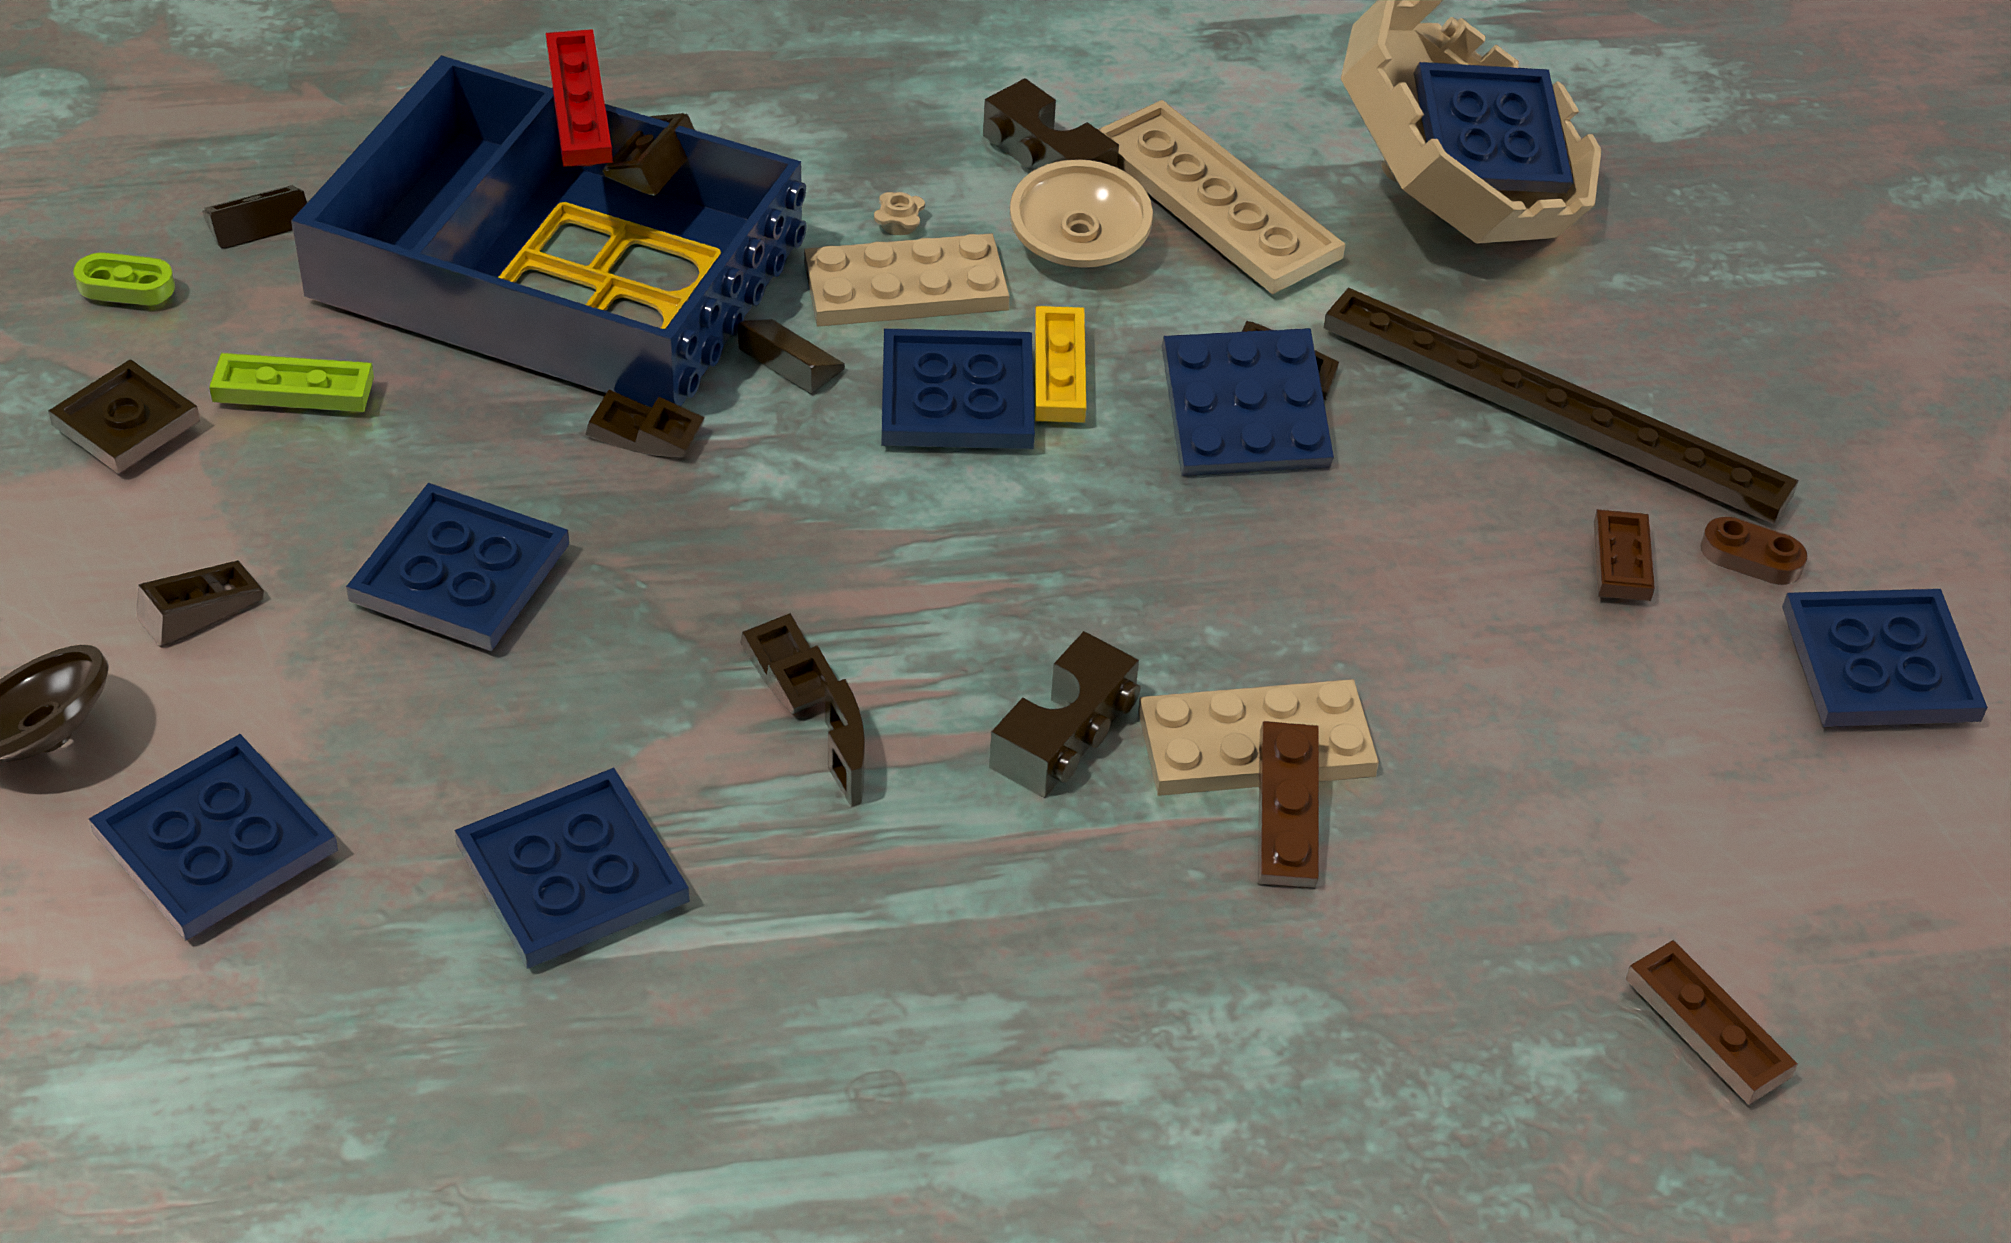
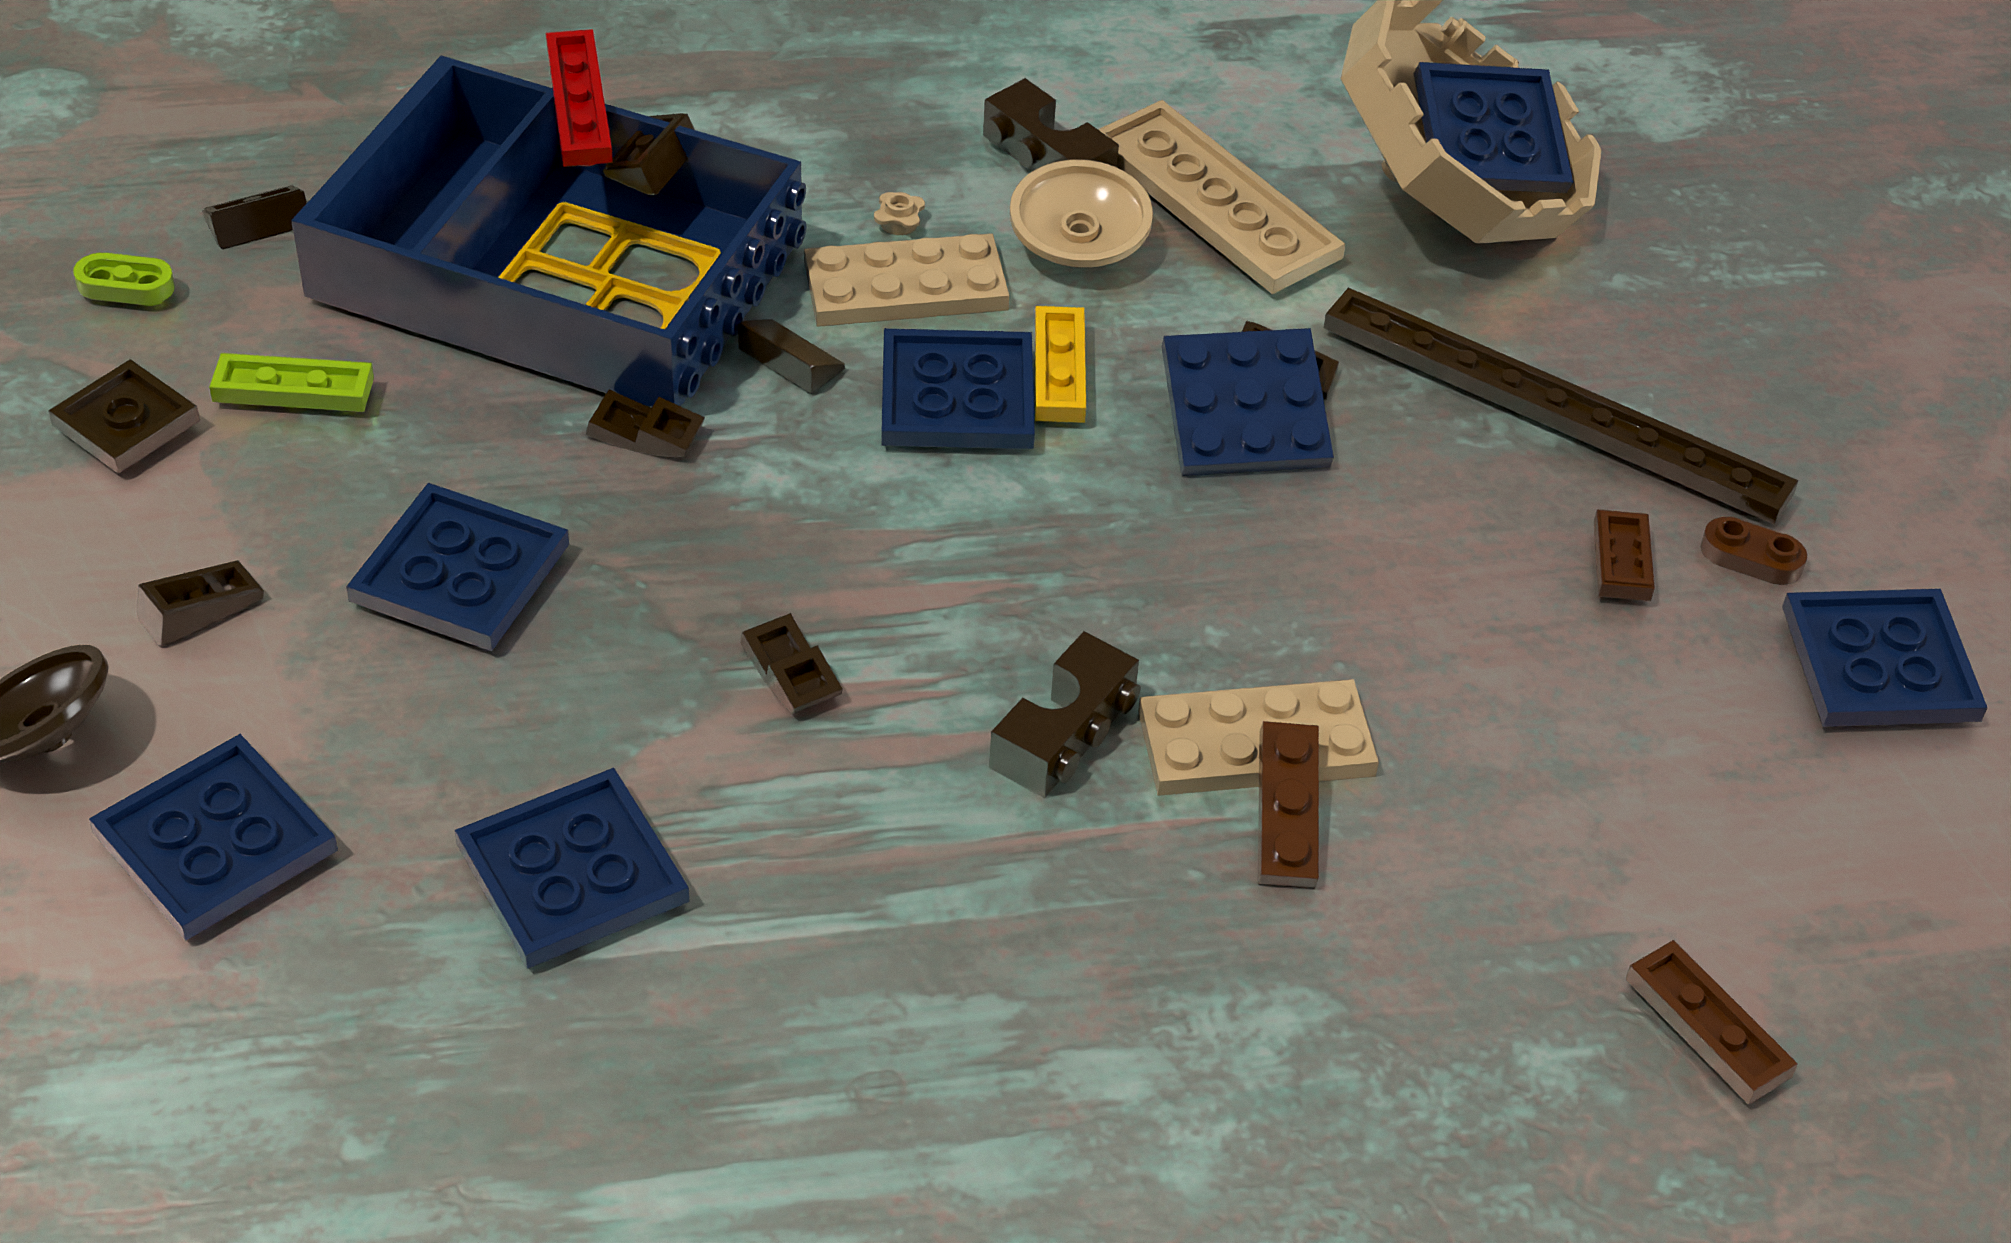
(845, 740): dark brown slope -> none

